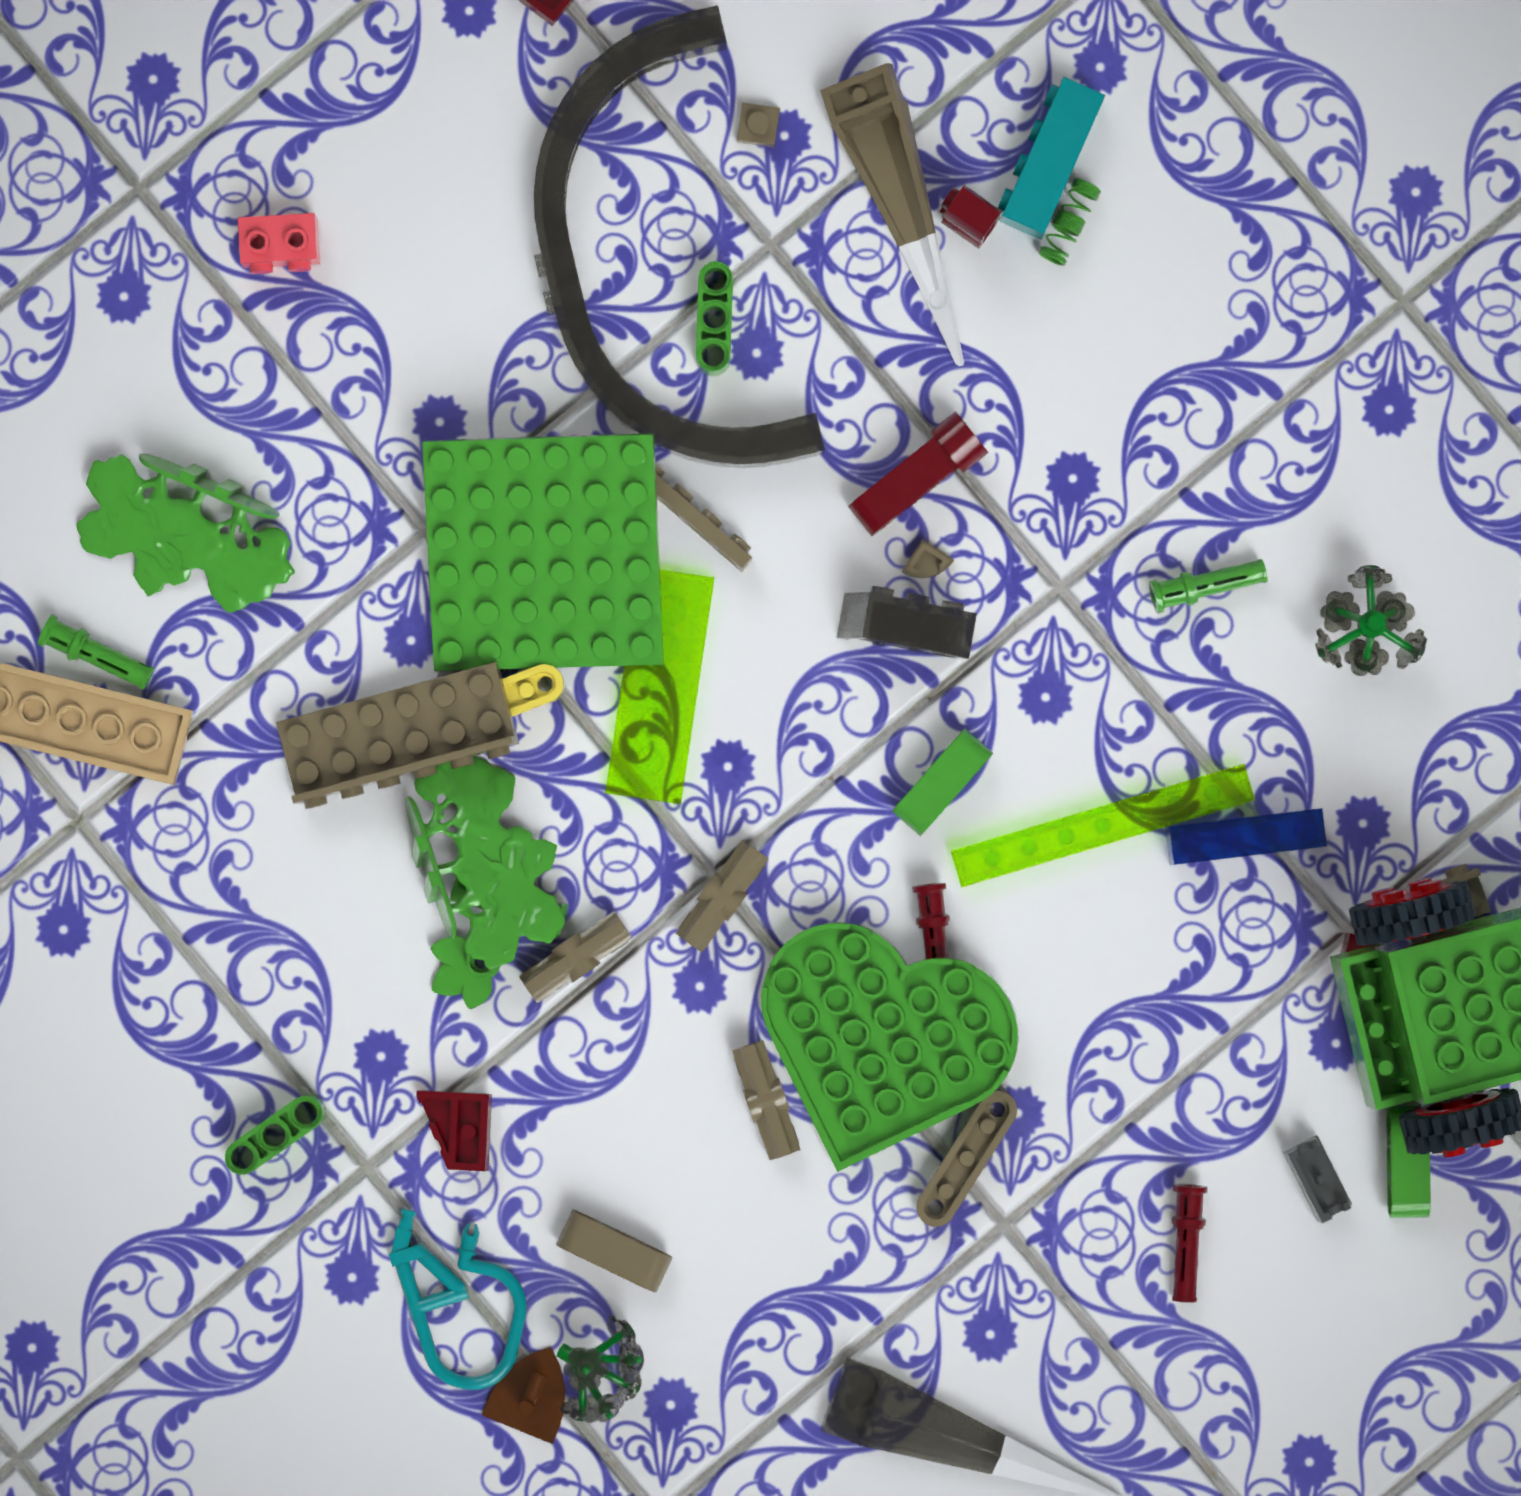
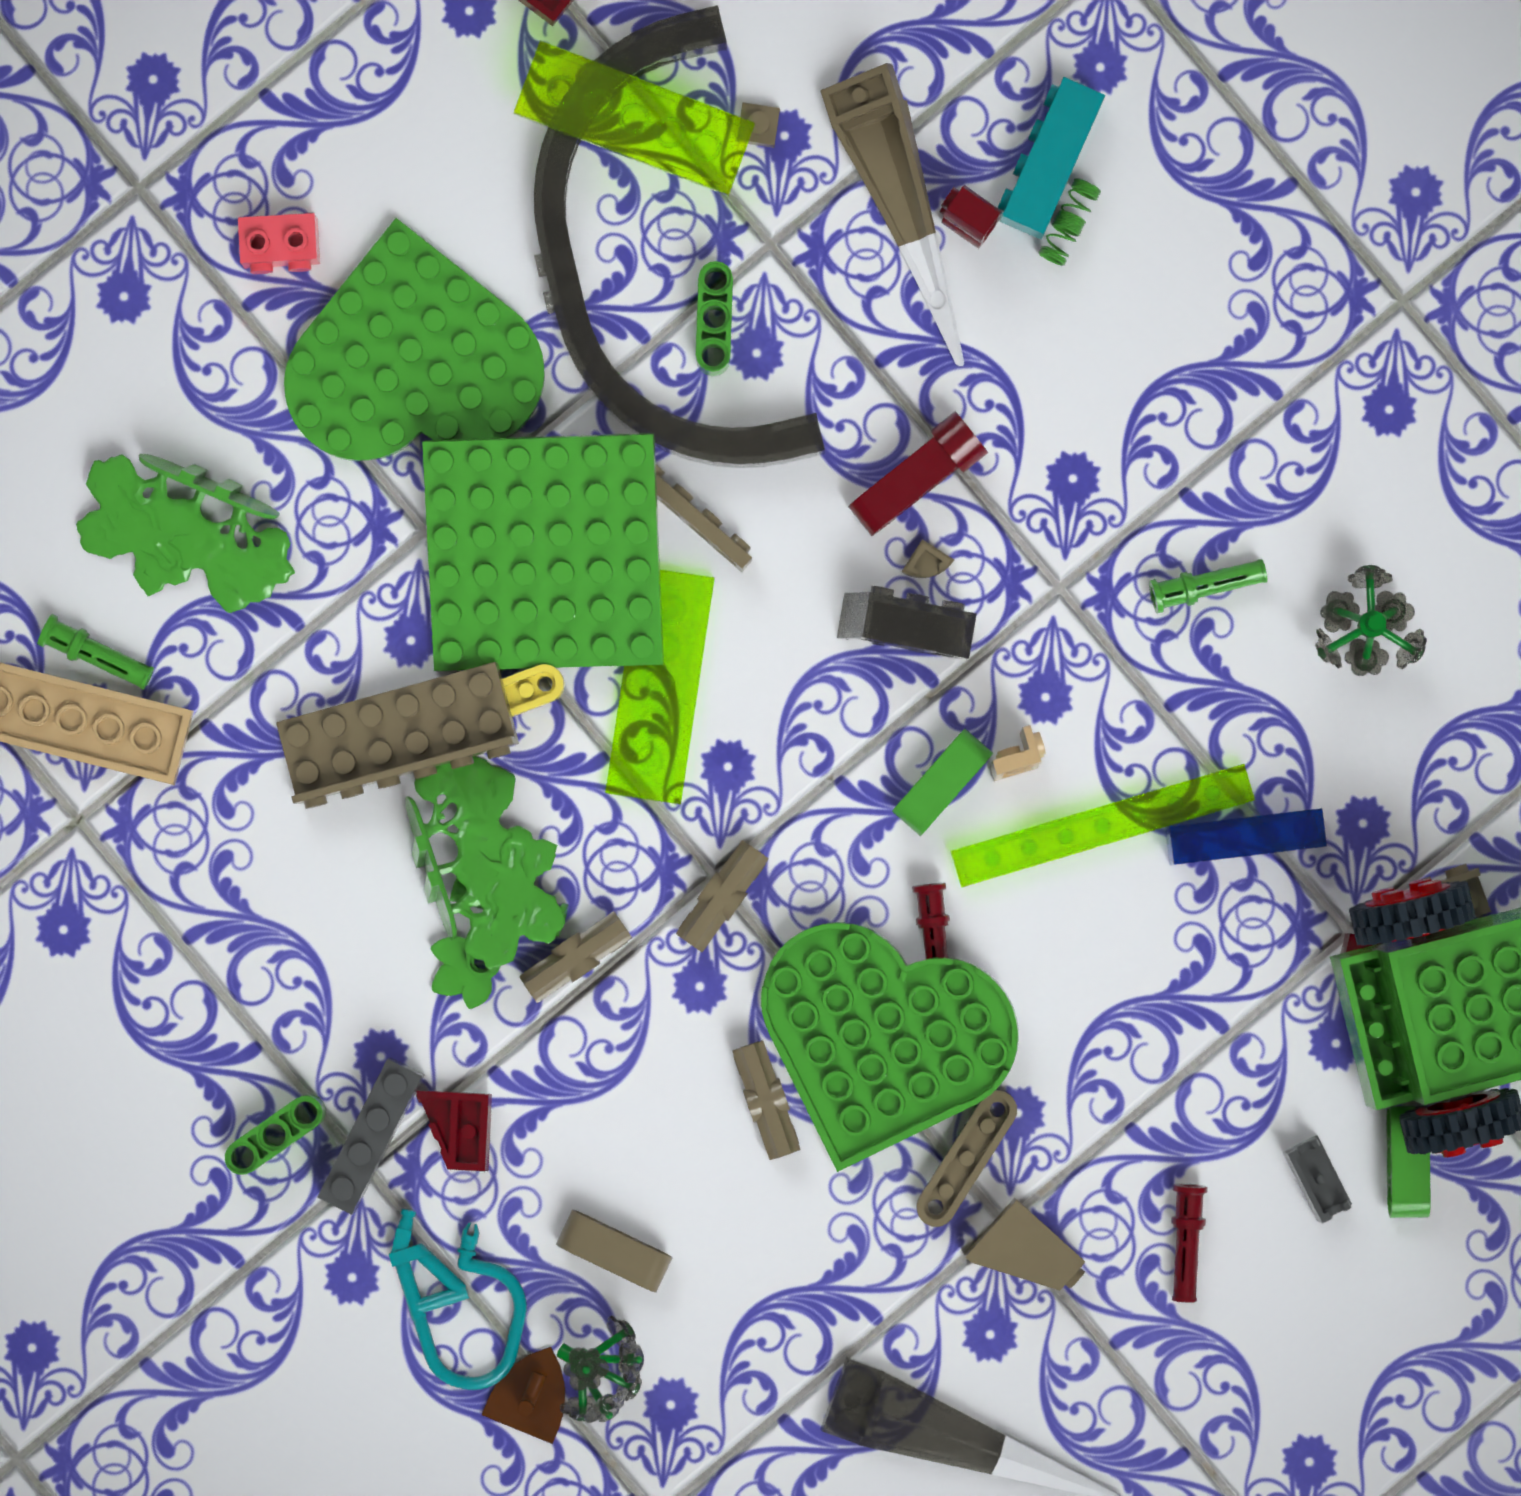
(371, 1136): none -> dark grey brick
(409, 354): none -> bright green plate
(634, 118): none -> clear neon green tile
(1014, 761): none -> tan bracket
(1026, 1249): none -> dark tan slope

